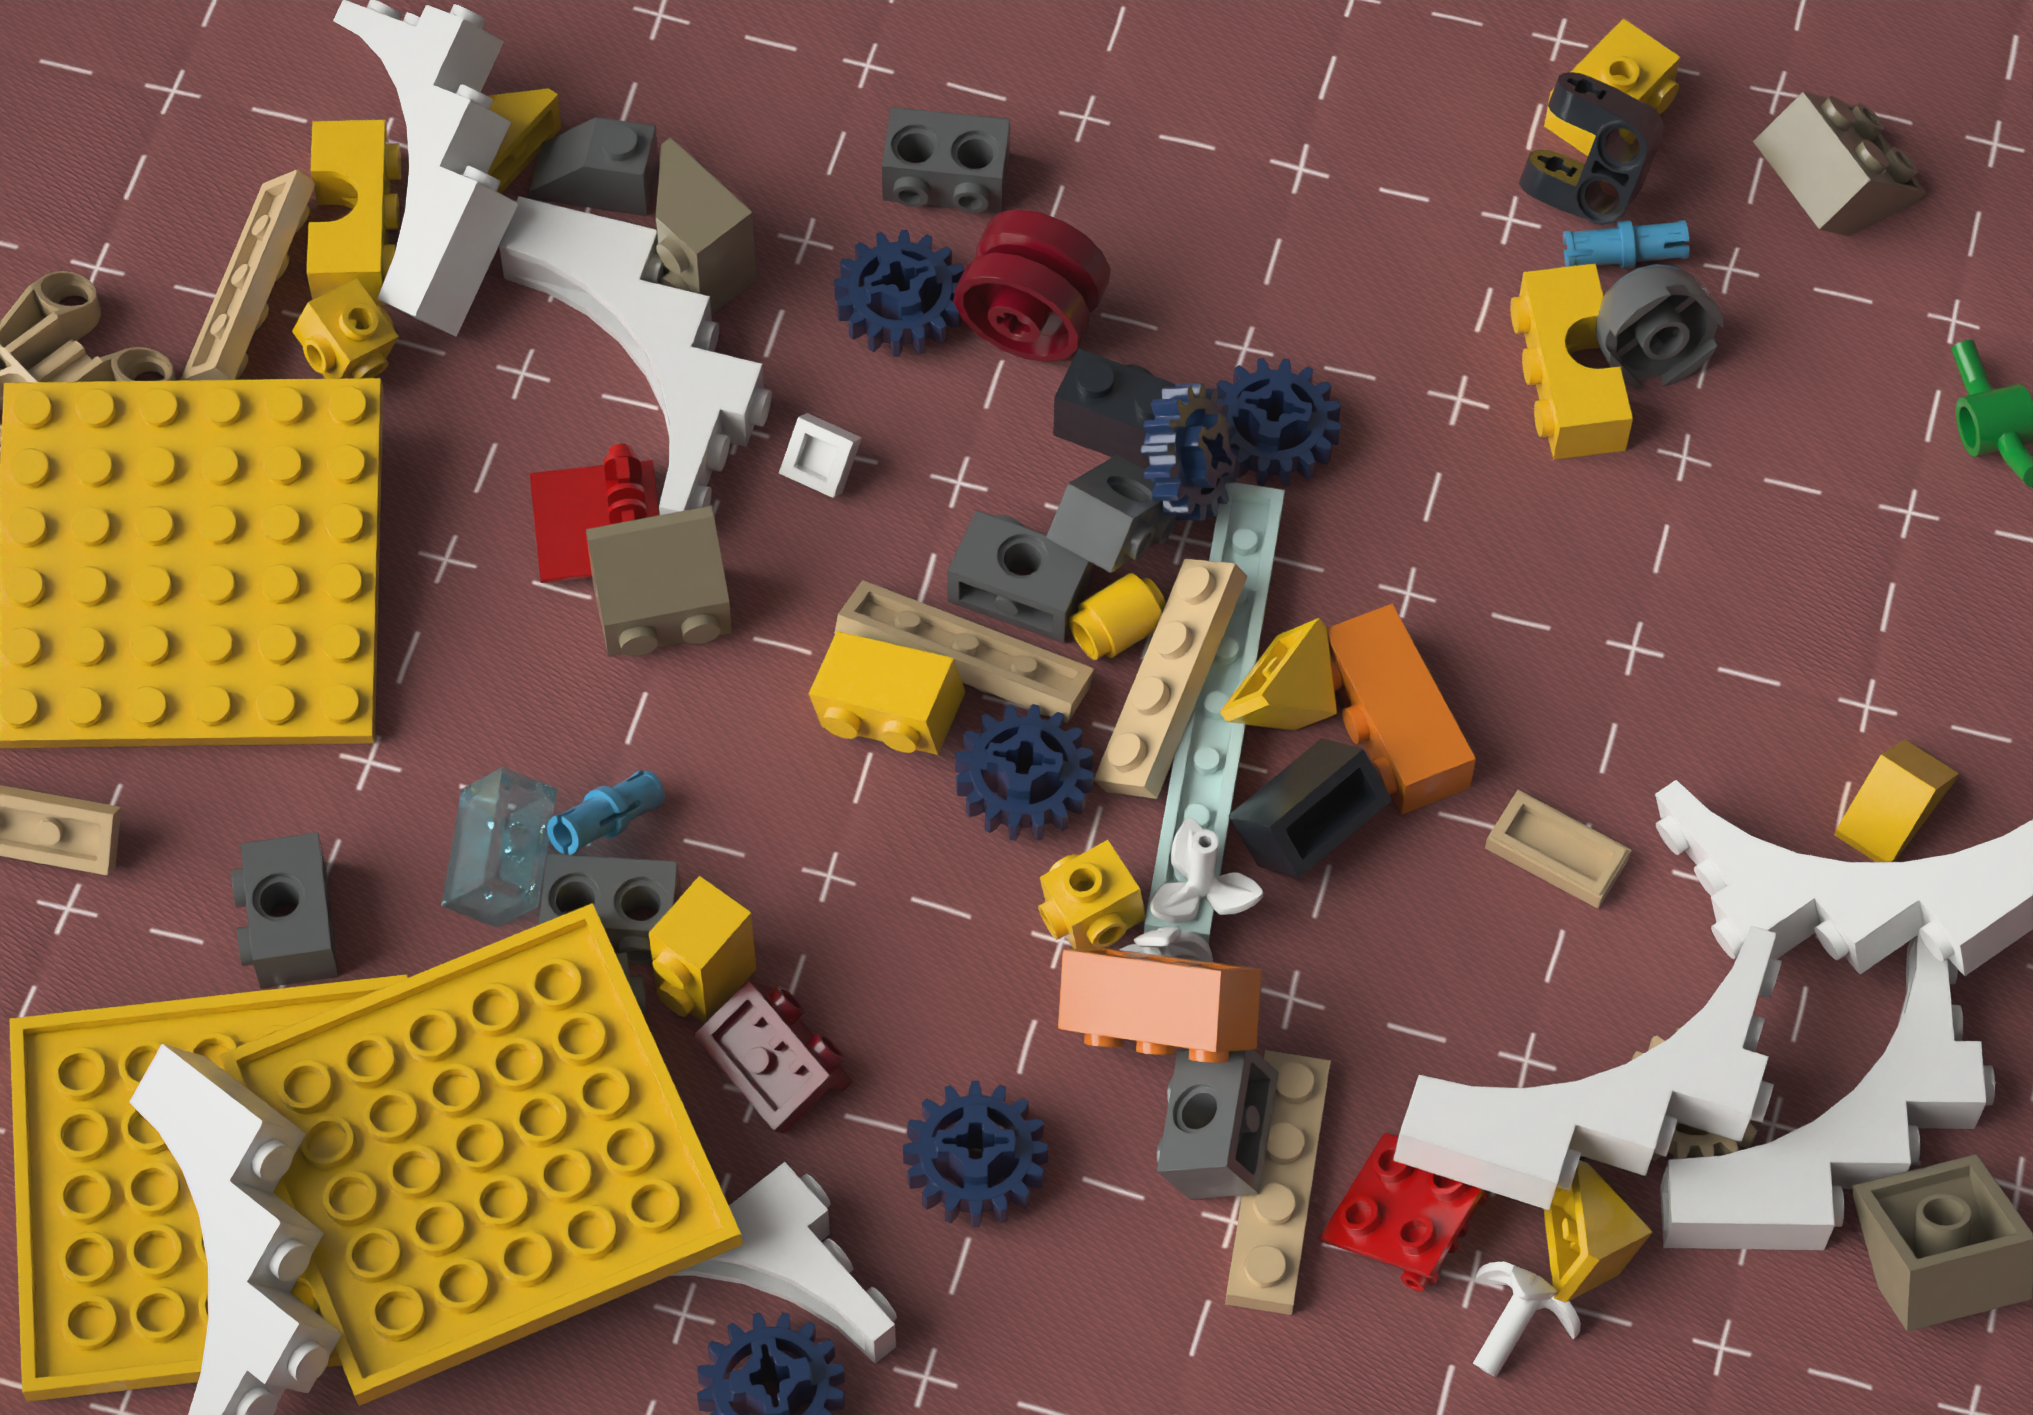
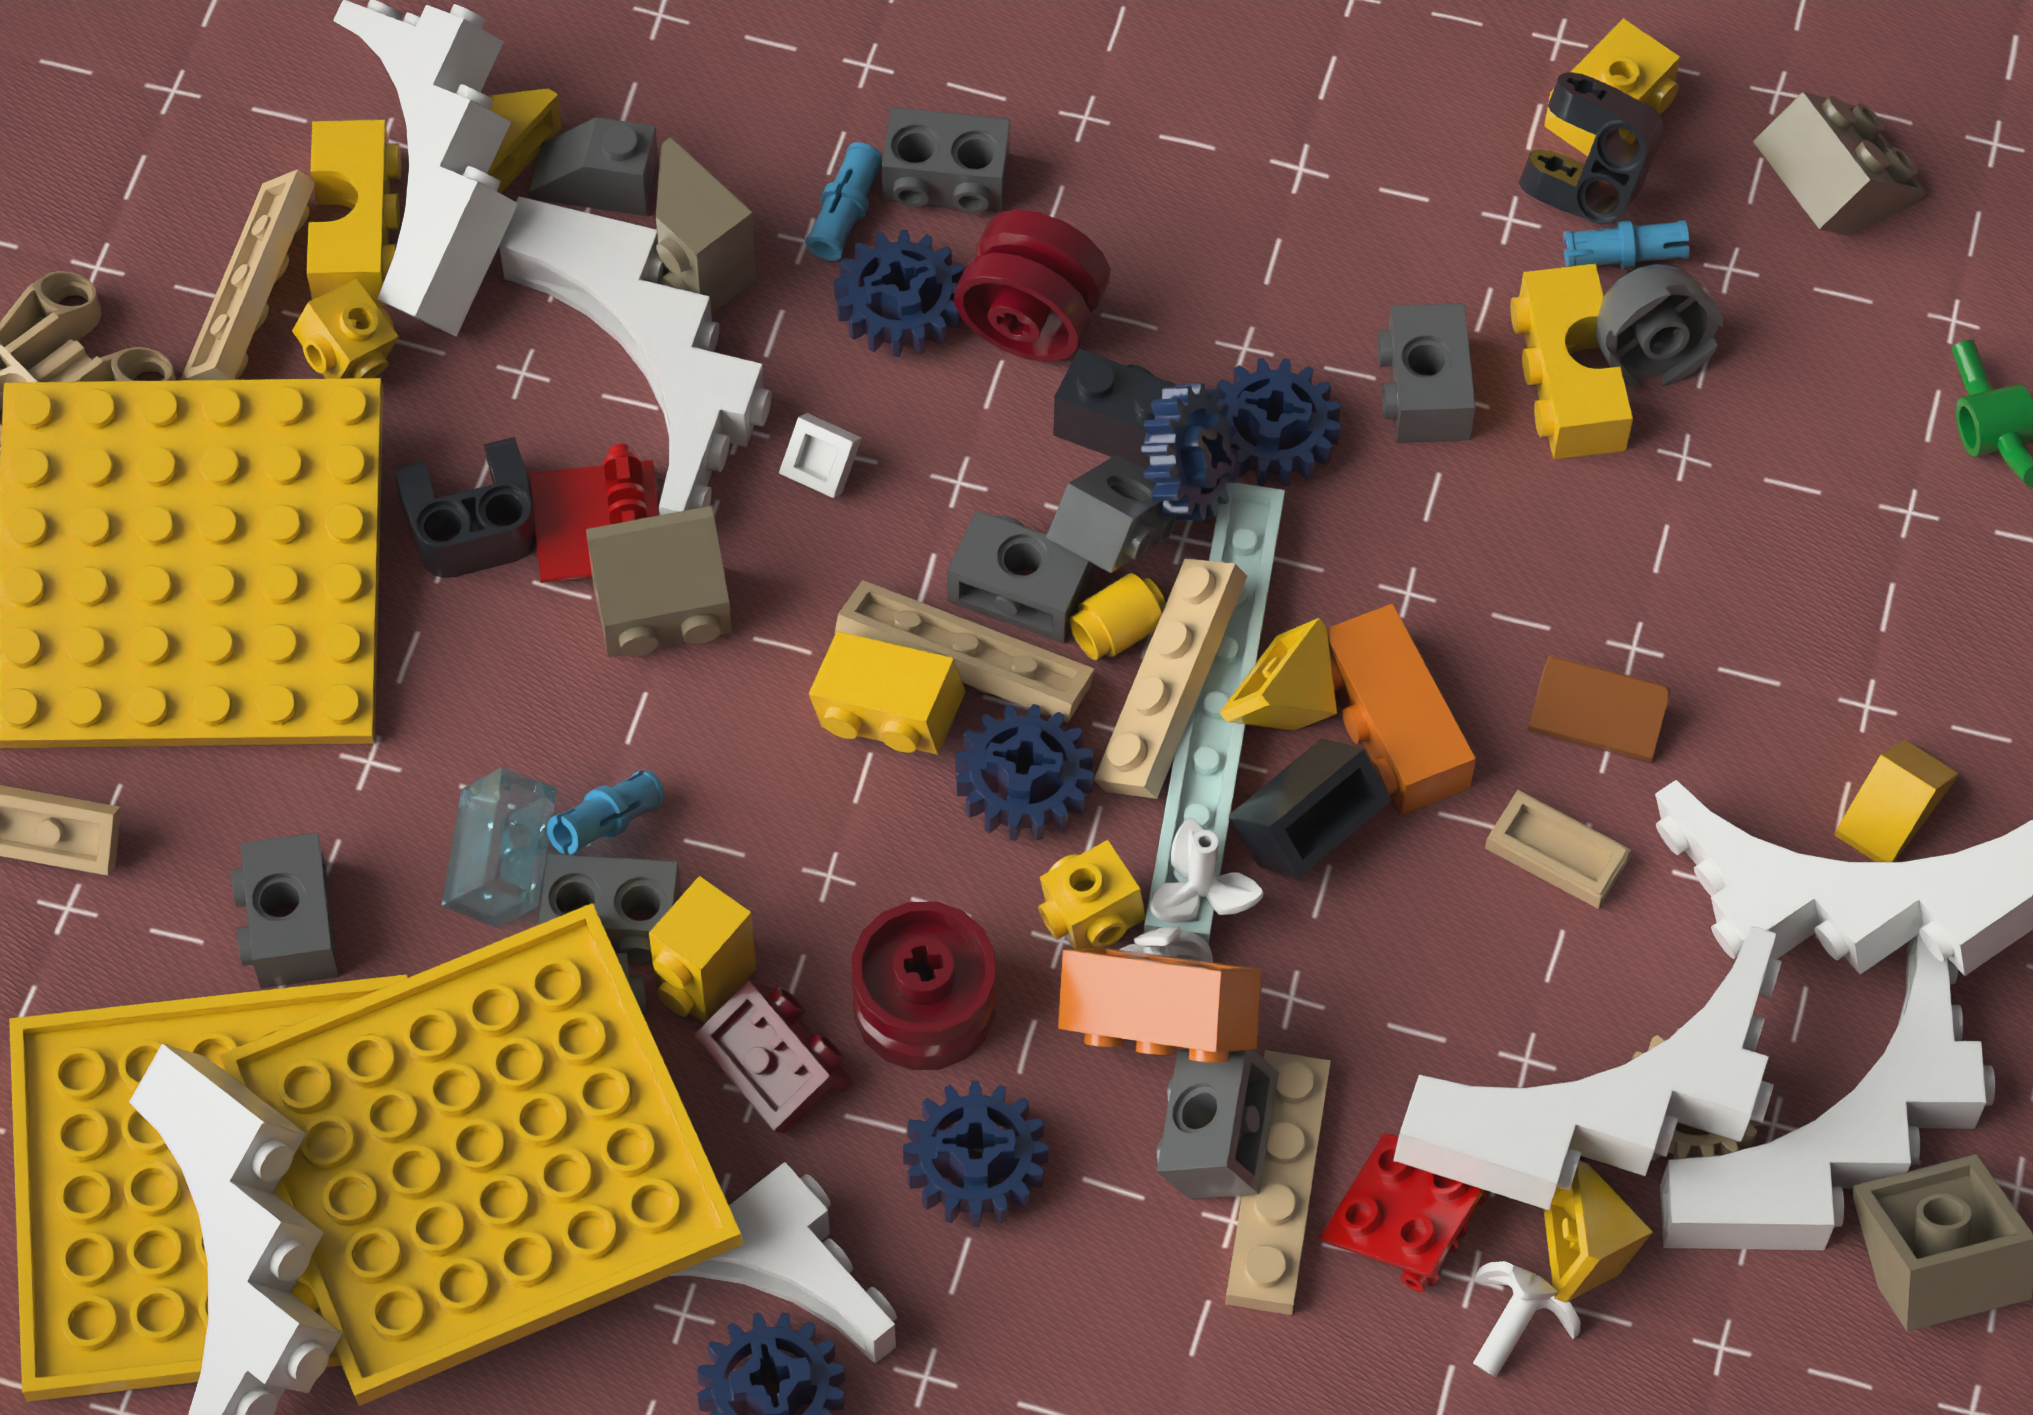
(470, 515): none -> black piece
(844, 201): none -> dark azure pin
(923, 985): none -> dark red wheel
(1431, 341): none -> dark grey brick
(1599, 708): none -> dark orange slope

